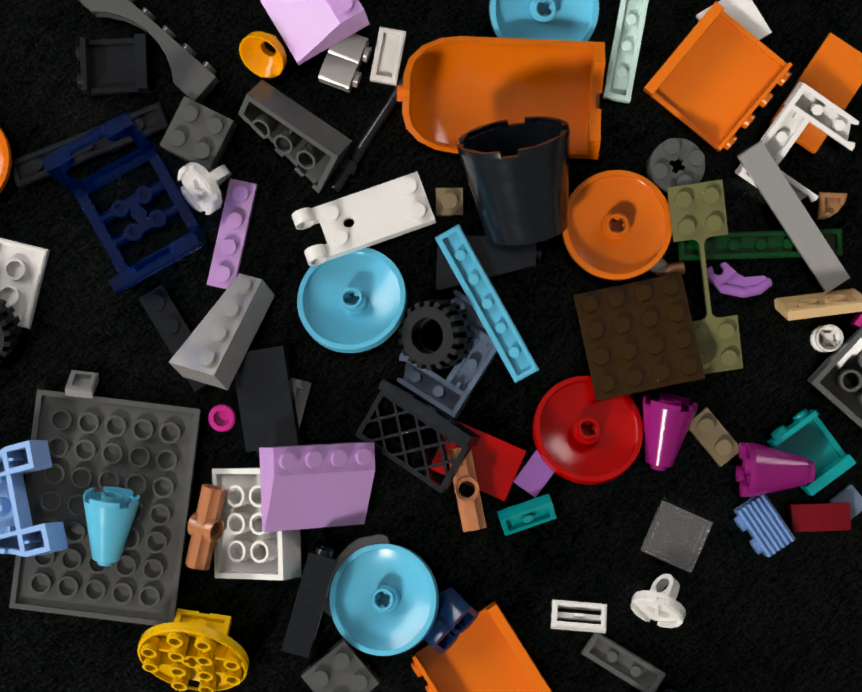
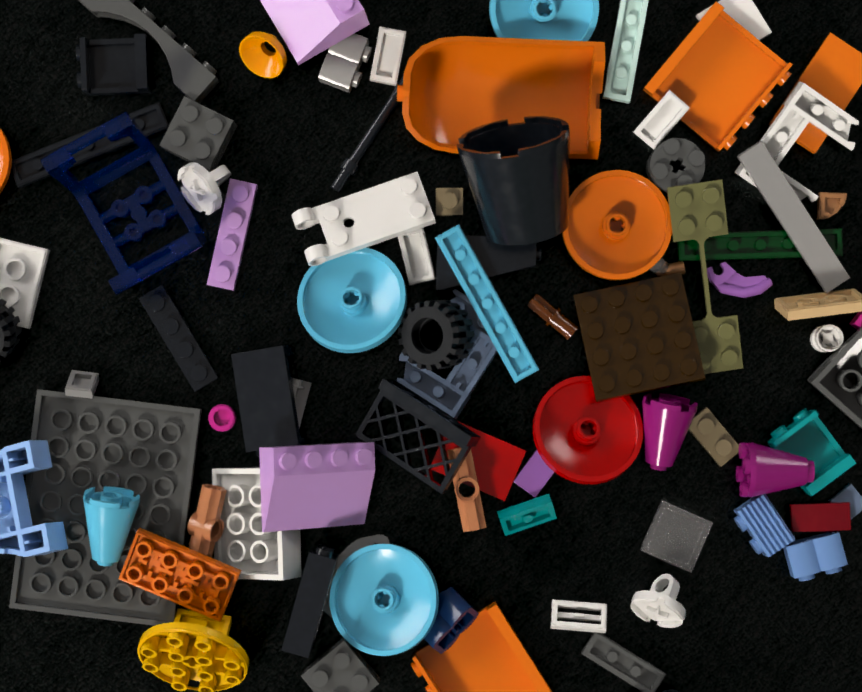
(179, 574): none -> orange tile
(225, 334): light grey wedge -> none
(295, 132): dark grey wedge -> none
(416, 257): none -> white tile
(552, 316): none -> reddish brown axle
(661, 119): none -> white tile
(815, 554): none -> medium blue brick

